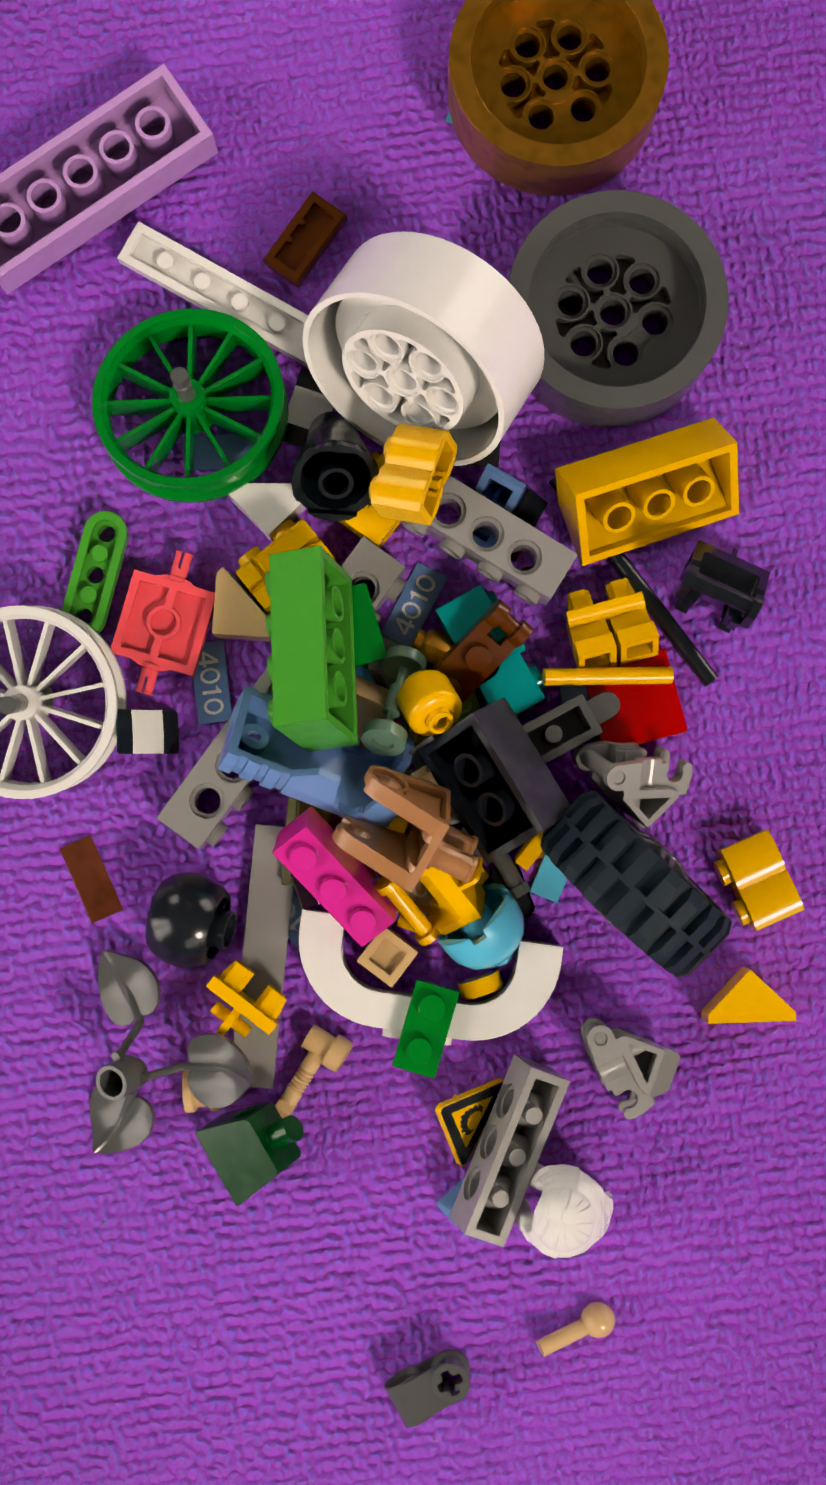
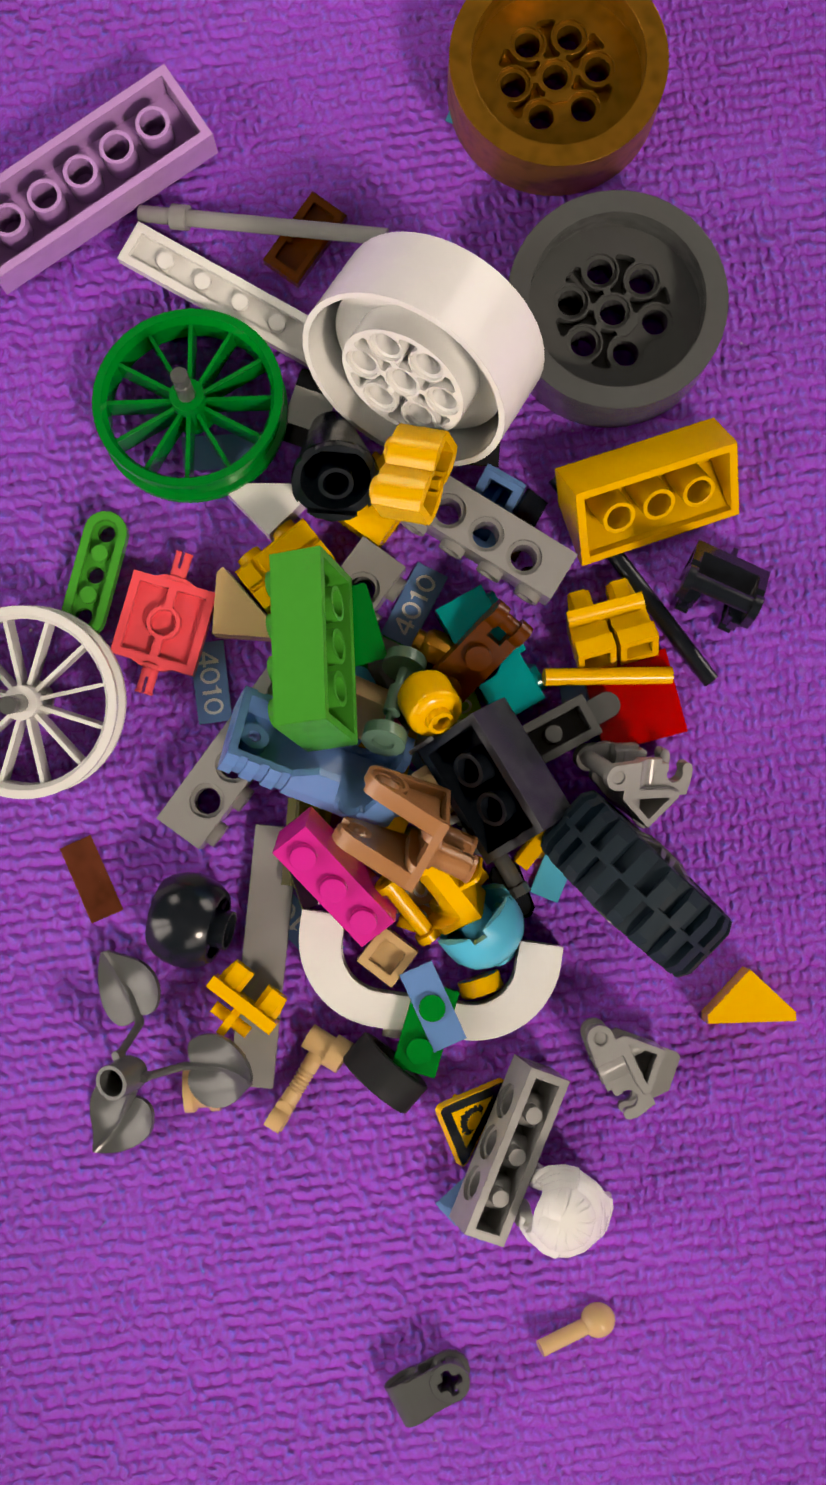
(147, 731): sticker -> none
(182, 218): none -> light grey bar
(250, 1147): dark green torso -> none
(374, 1067): none -> black tyre
(426, 981): none -> medium blue sticker
(758, 880): yellow brick -> none

